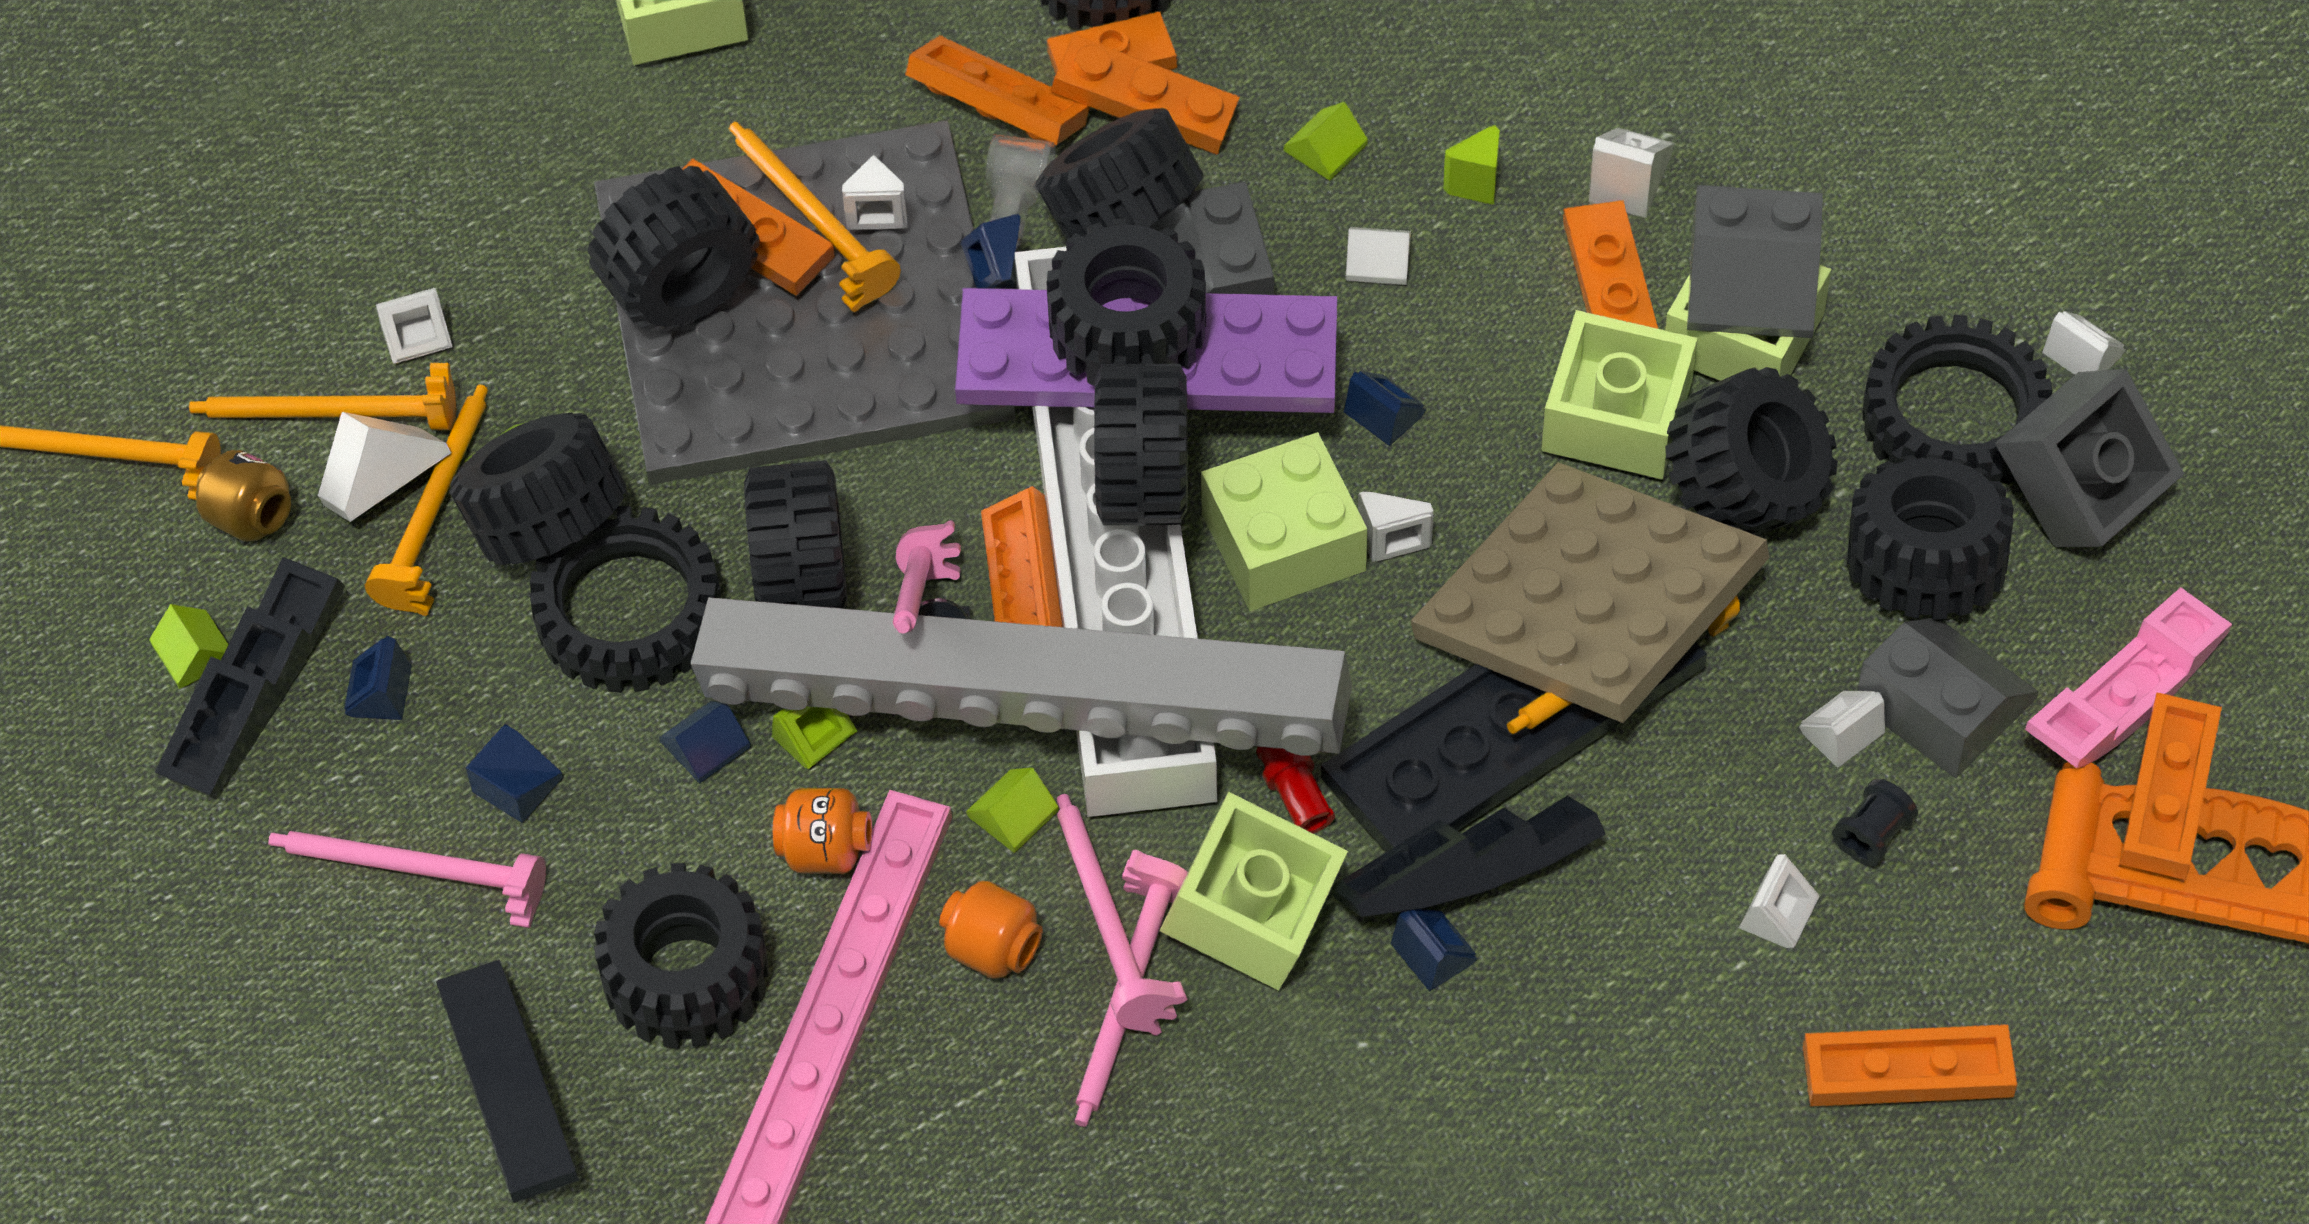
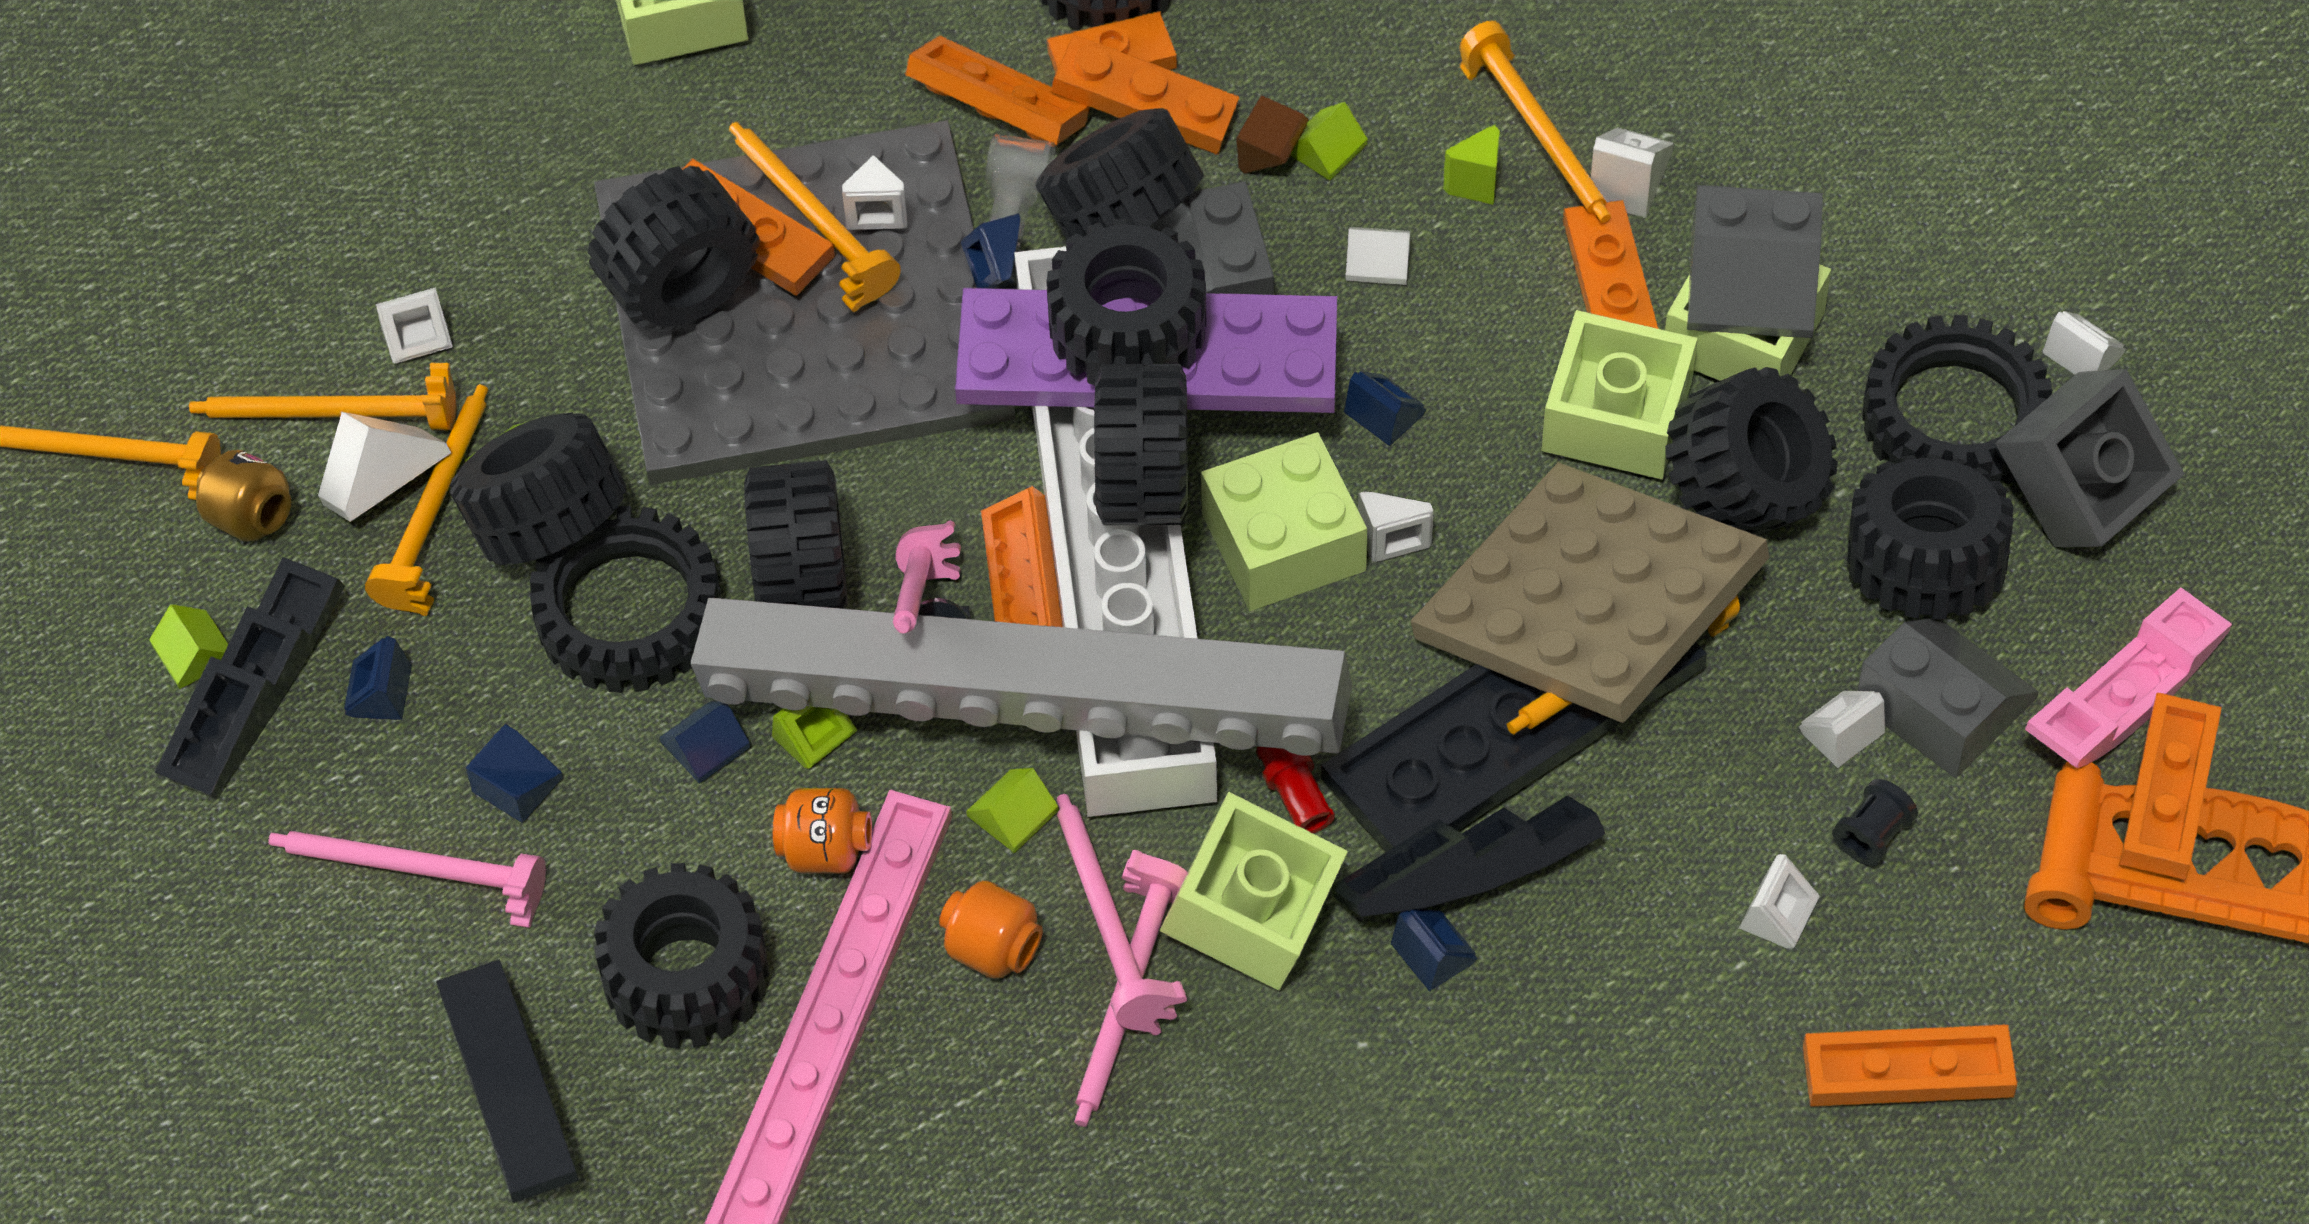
(1268, 135): none -> reddish brown slope
(1490, 46): none -> light orange piece

